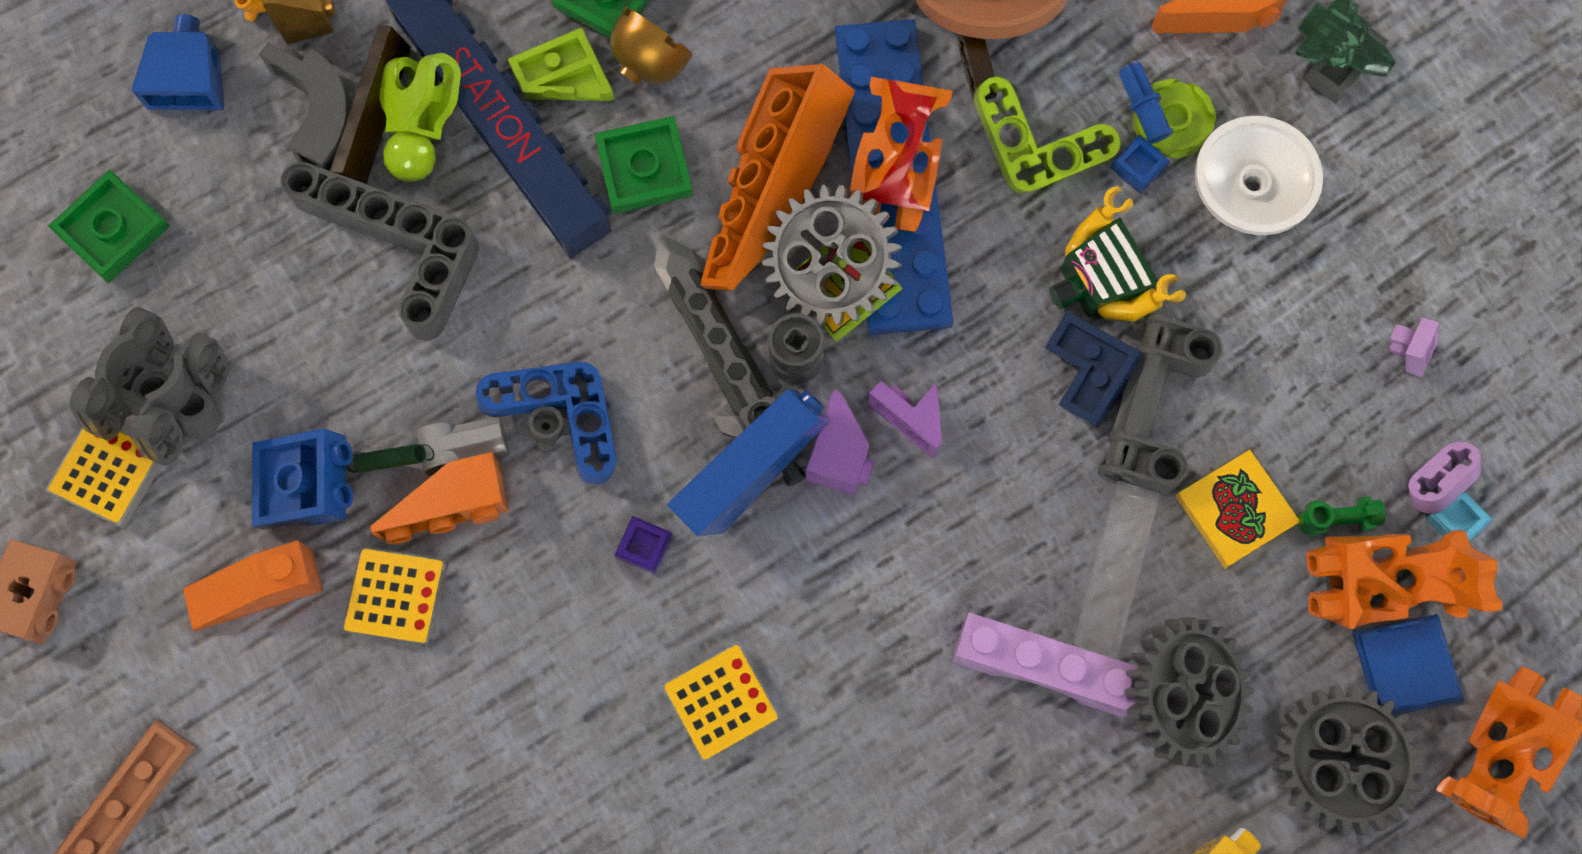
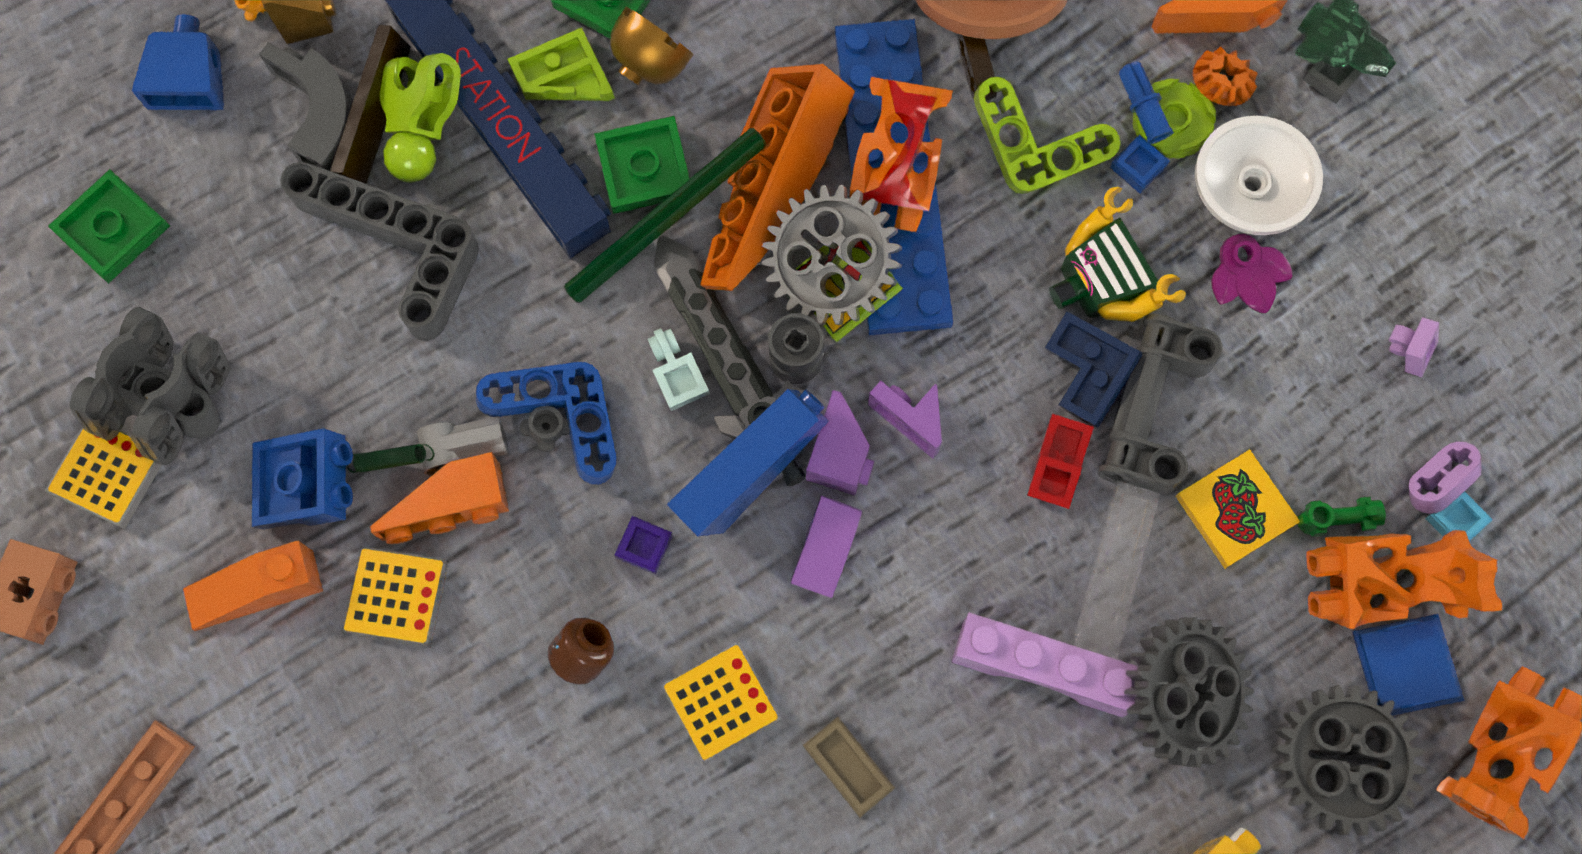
(581, 650): none -> reddish brown head
(665, 215): none -> dark green axle
(679, 378): none -> light aqua plate
(826, 546): none -> medium lavender slope
(848, 767): none -> dark tan tile
(1060, 461): none -> red slope
(1217, 86): none -> orange gear
(1249, 280): none -> magenta plate

